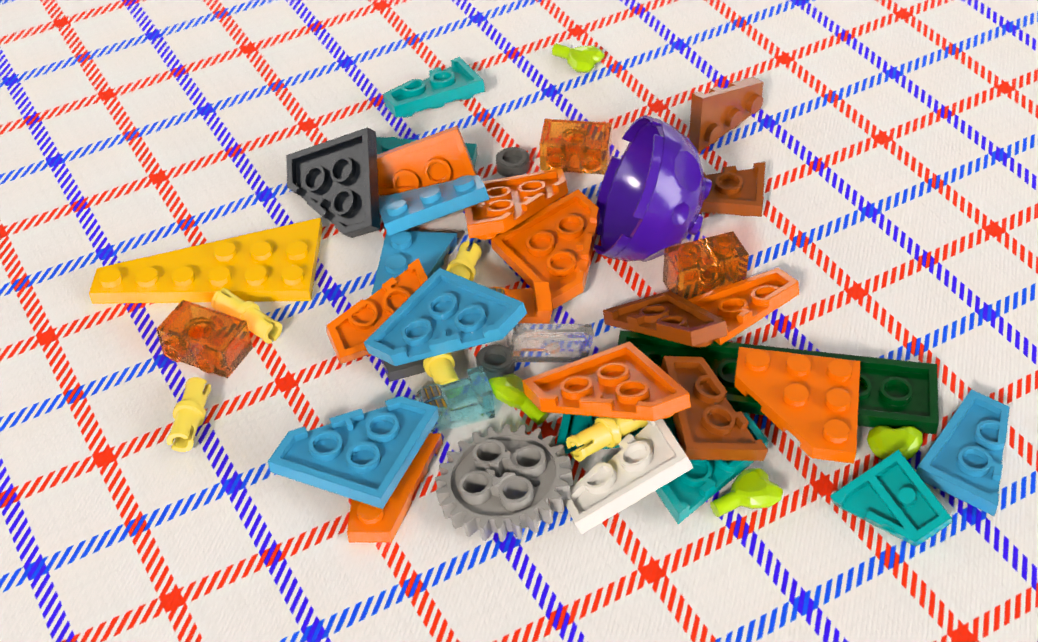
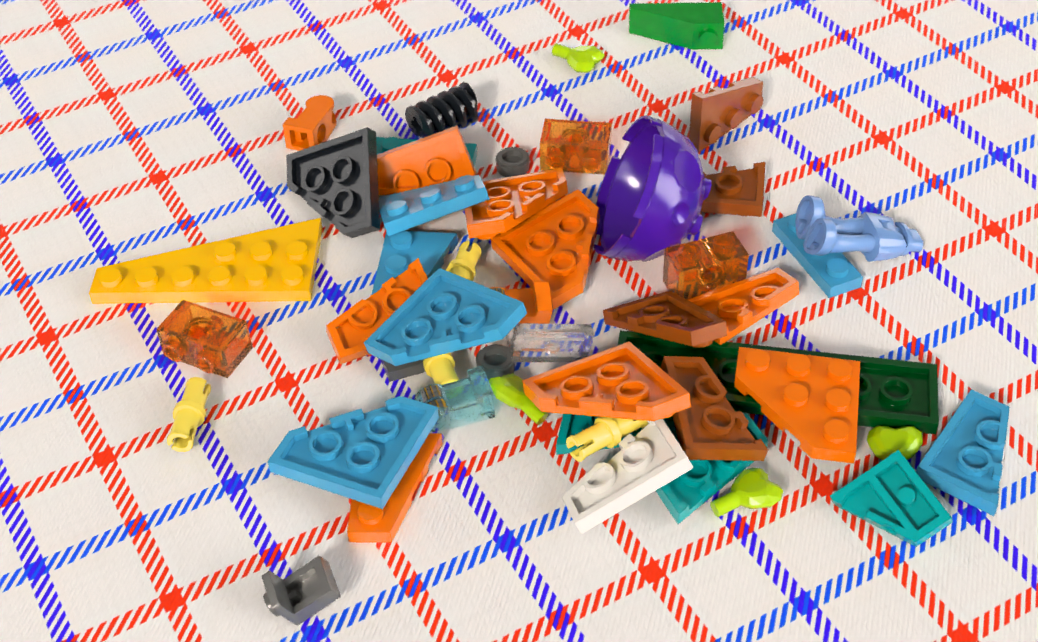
(257, 321): light yellow pin -> none
(301, 592): none -> dark grey bracket
(312, 125): none -> orange leg
(433, 92): teal wing -> none
(443, 111): none -> black piece
(504, 482): light grey gear -> none
(679, 24): none -> green slope
(830, 272): none -> dark azure plate
(870, 233): none -> medium blue piece

